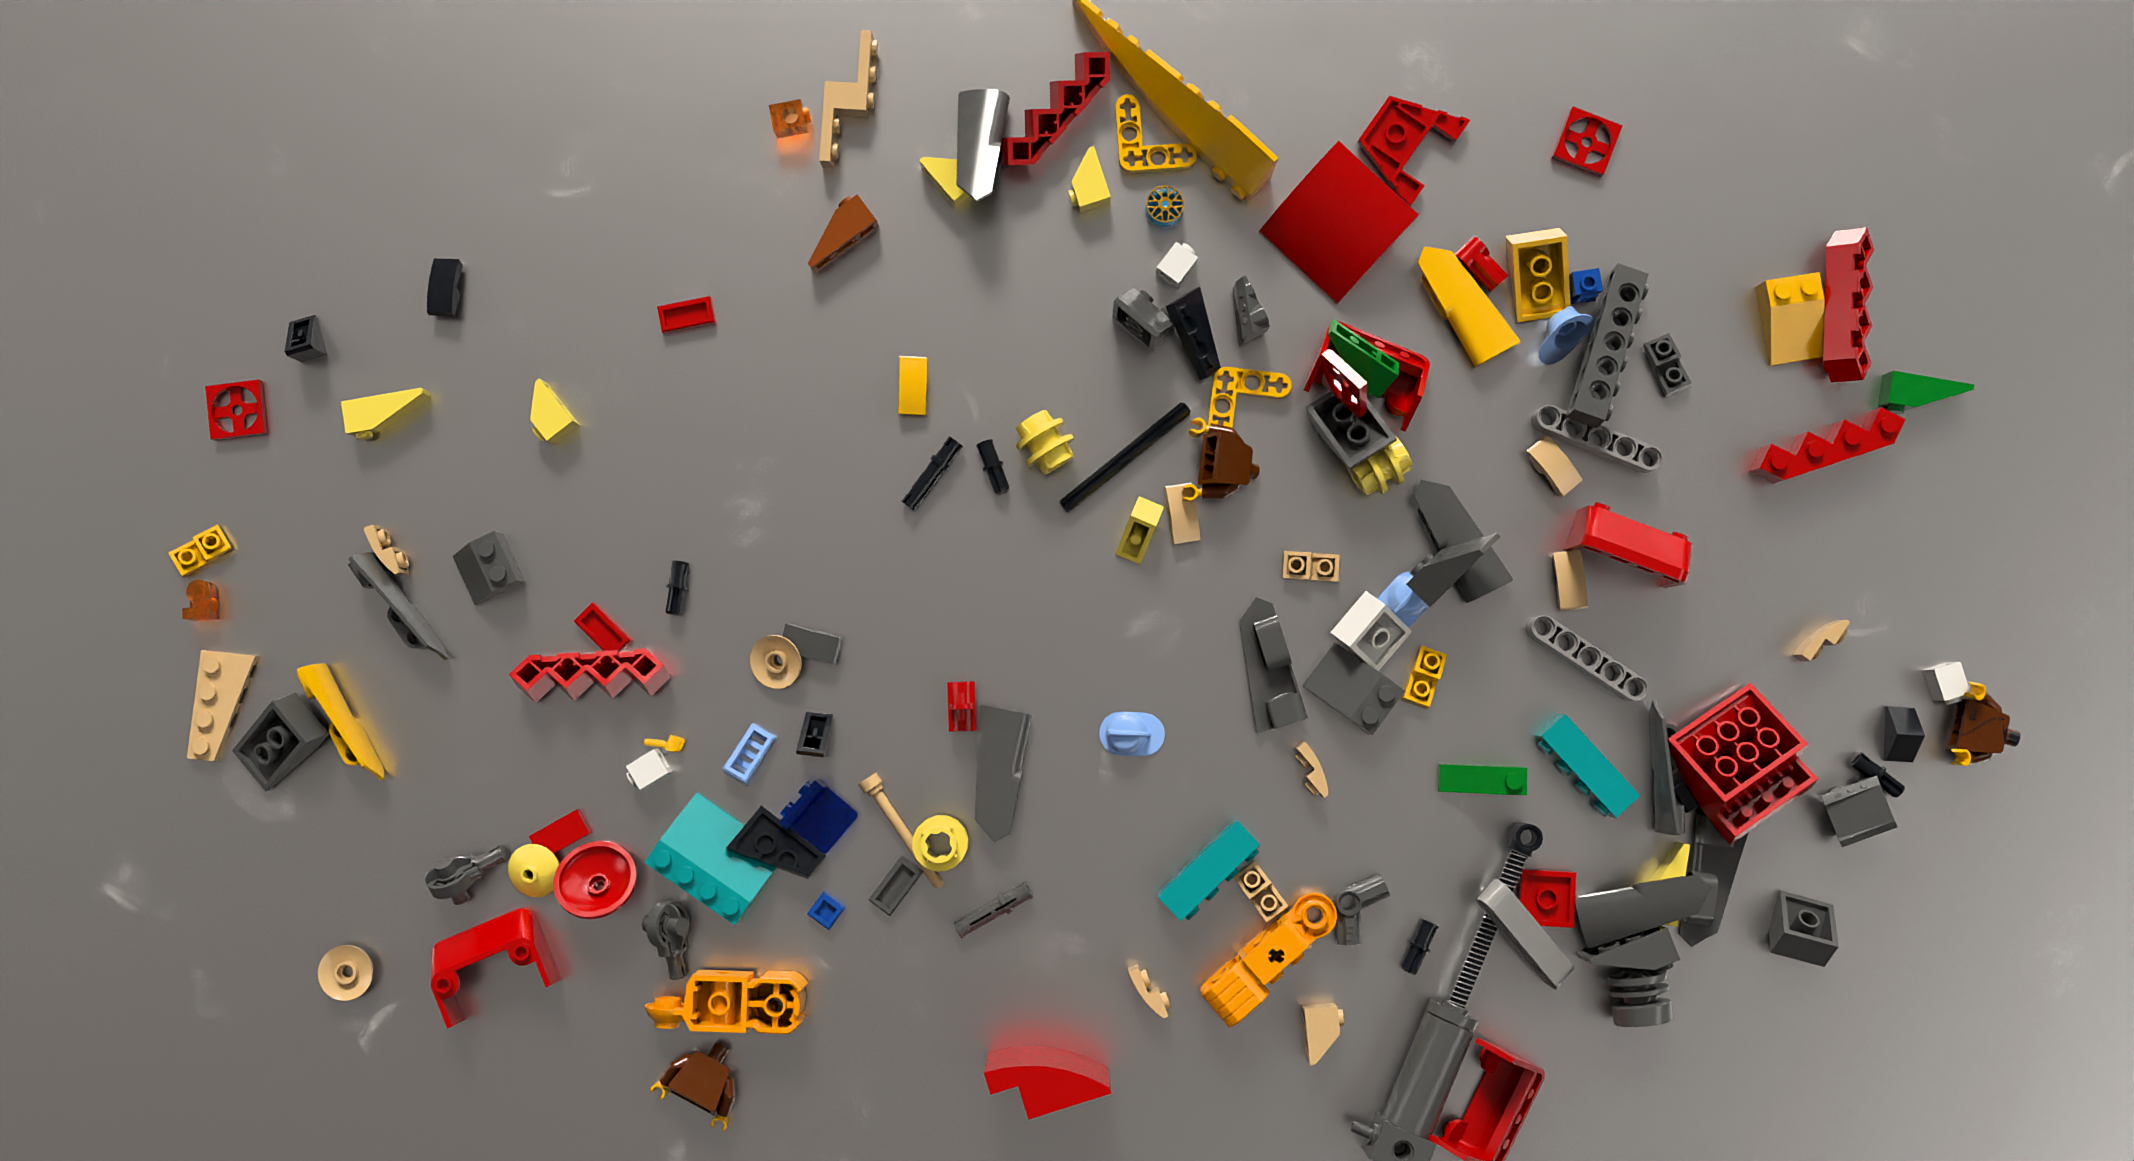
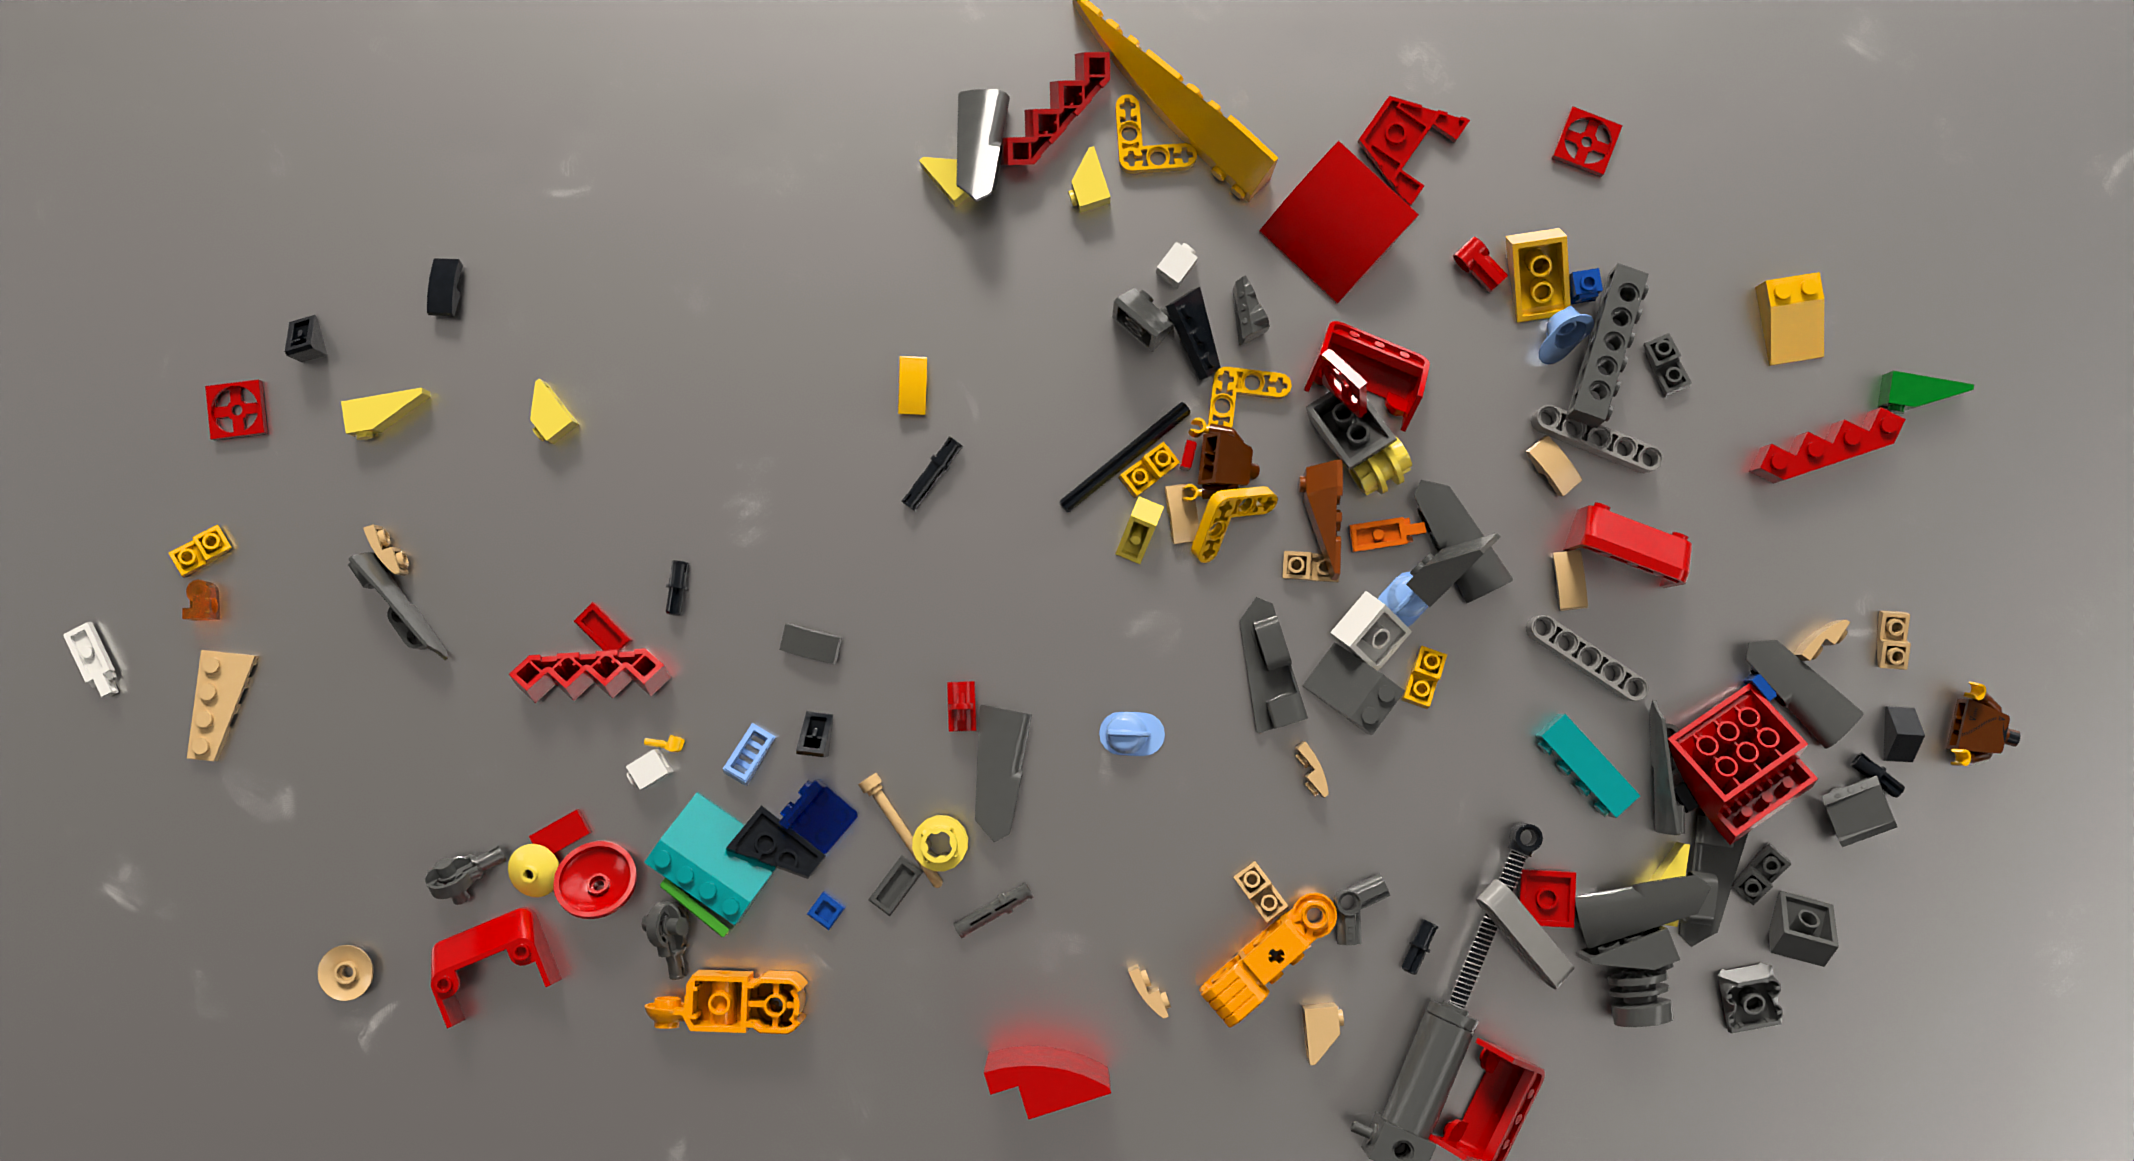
(92, 659): none -> white hinge
(280, 740): dark grey slope -> none
(344, 729): yellow panel -> none
(488, 567): dark grey slope -> none
(686, 315): red tile -> none
(701, 1082): reddish brown torso -> none
(704, 913): none -> bright green tile
(765, 664): tan dish -> none
(782, 110): clear orange brick -> none
(847, 99): tan bracket -> none
(847, 226): dark orange slope -> none
(993, 466): black axle -> none
(1044, 442): light yellow piece -> none
(1149, 469): none -> yellow slope
(1164, 206): wheel -> none
(1188, 455): none -> red tile
(1208, 870): teal brick -> none
(1220, 509): none -> yellow beam
(1321, 494): none -> dark orange wedge
(1364, 358): green slope -> none
(1384, 533): none -> orange hinge
(1465, 306): yellow panel -> none
(1482, 779): green slope -> none
(1750, 997): none -> dark grey slope
(1761, 685): none -> blue tile
(1761, 873): none -> dark grey slope
(1807, 695): none -> dark grey panel
(1846, 314): red brick -> none
(1892, 641): none -> tan slope
(1947, 682): white brick -> none

